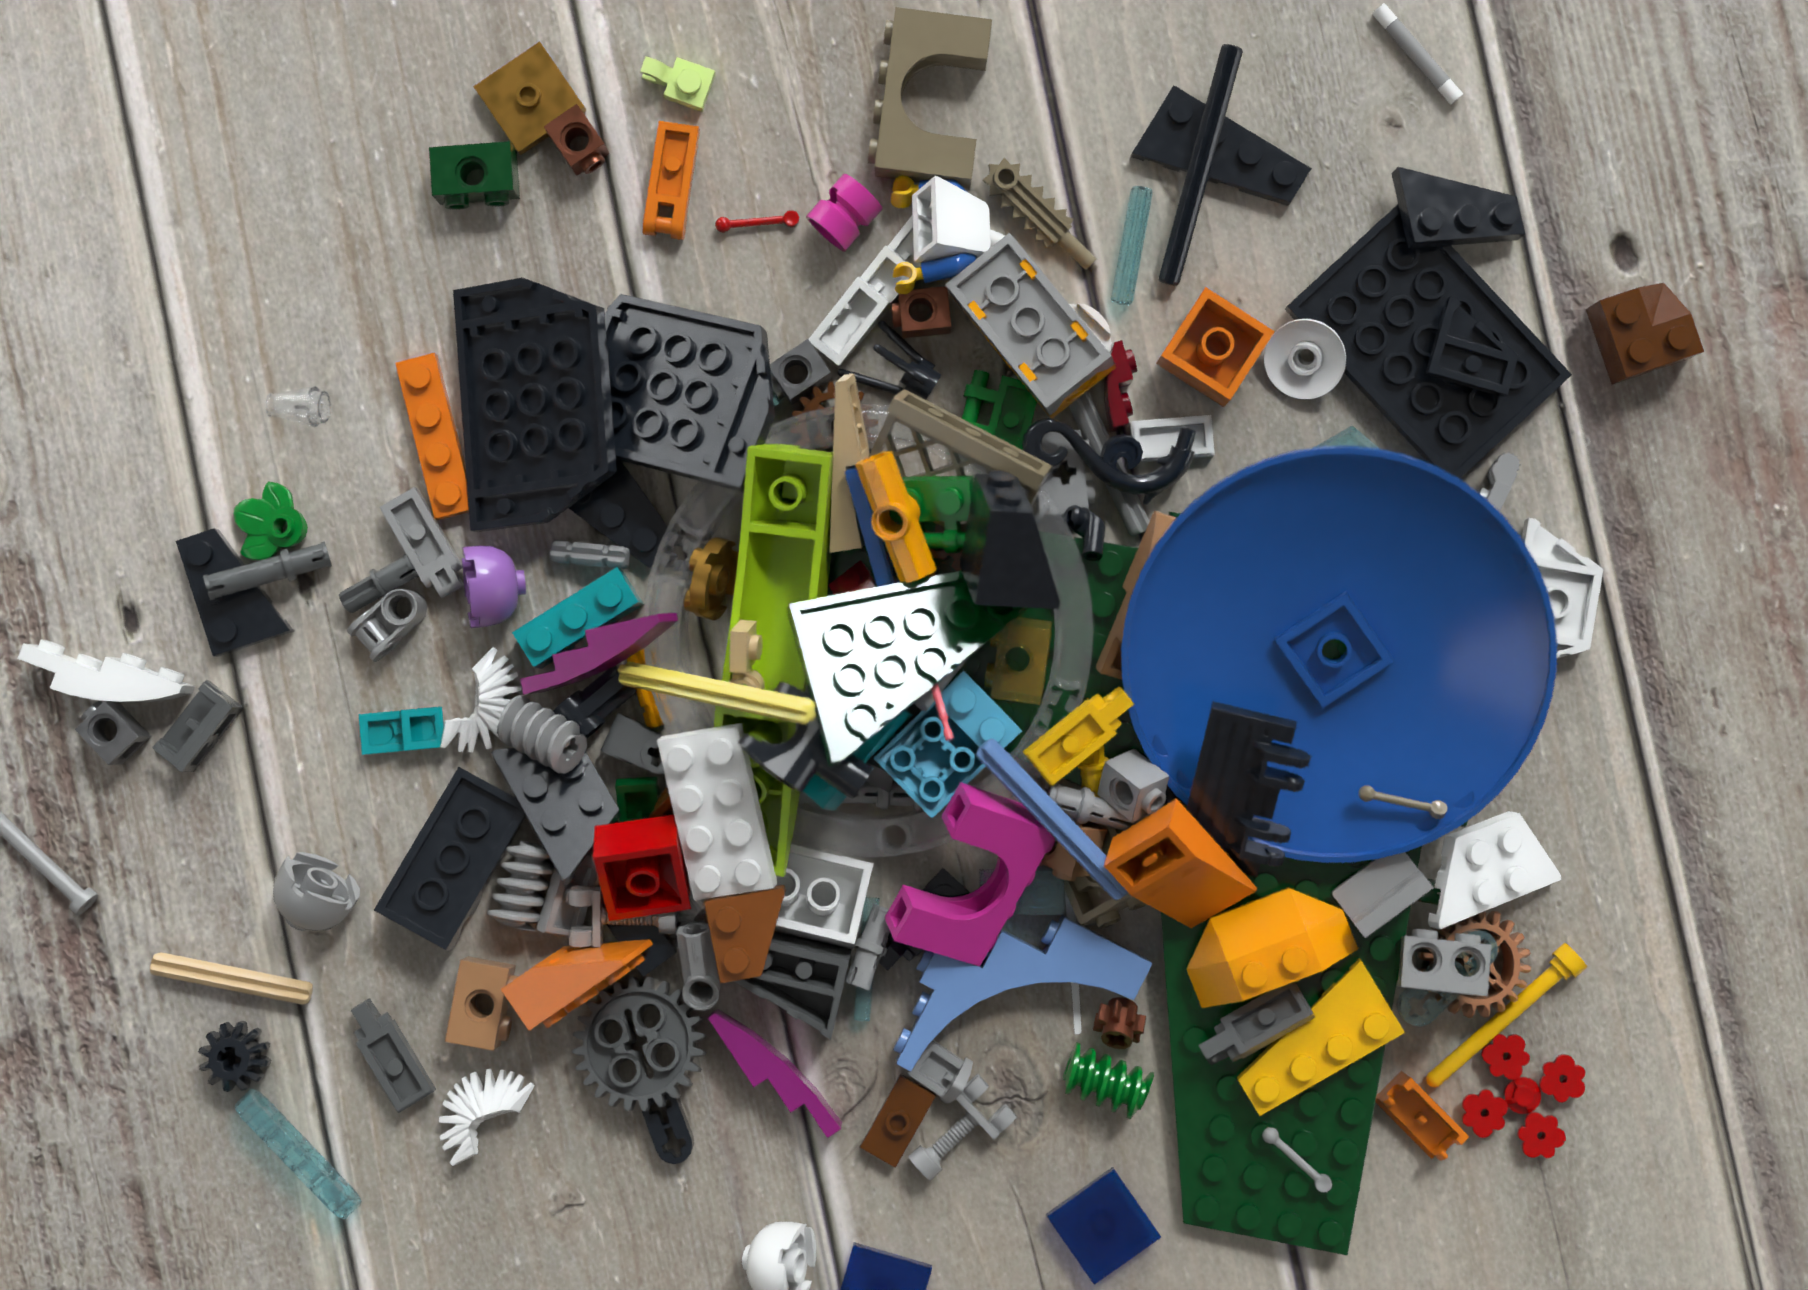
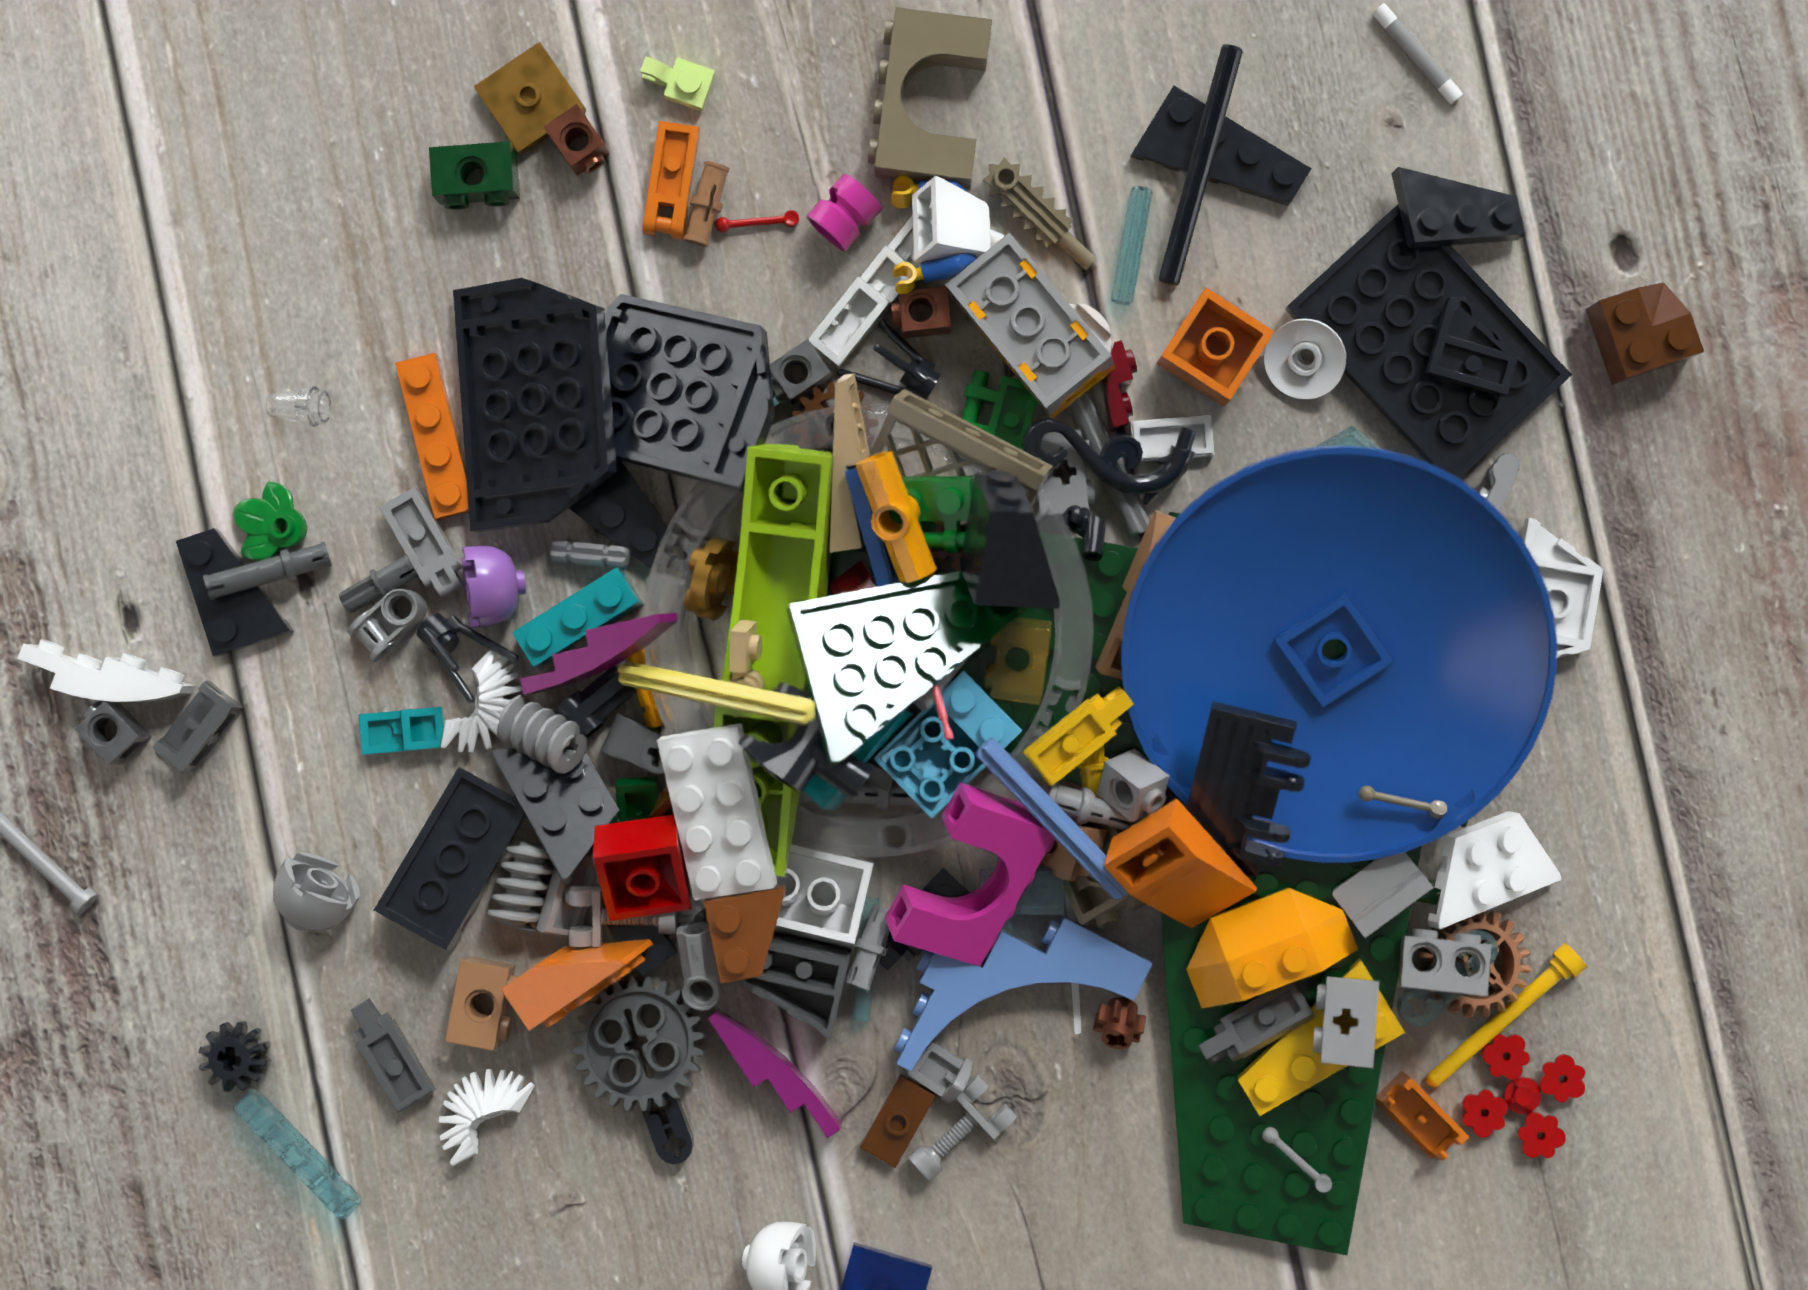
(231, 978): tan axle -> none
(442, 639): none -> black plant
(706, 203): none -> medium nougat pin
(1103, 1225): clear blue plate -> none
(1106, 1081): green piece -> none
(1359, 1044): none -> light grey brick

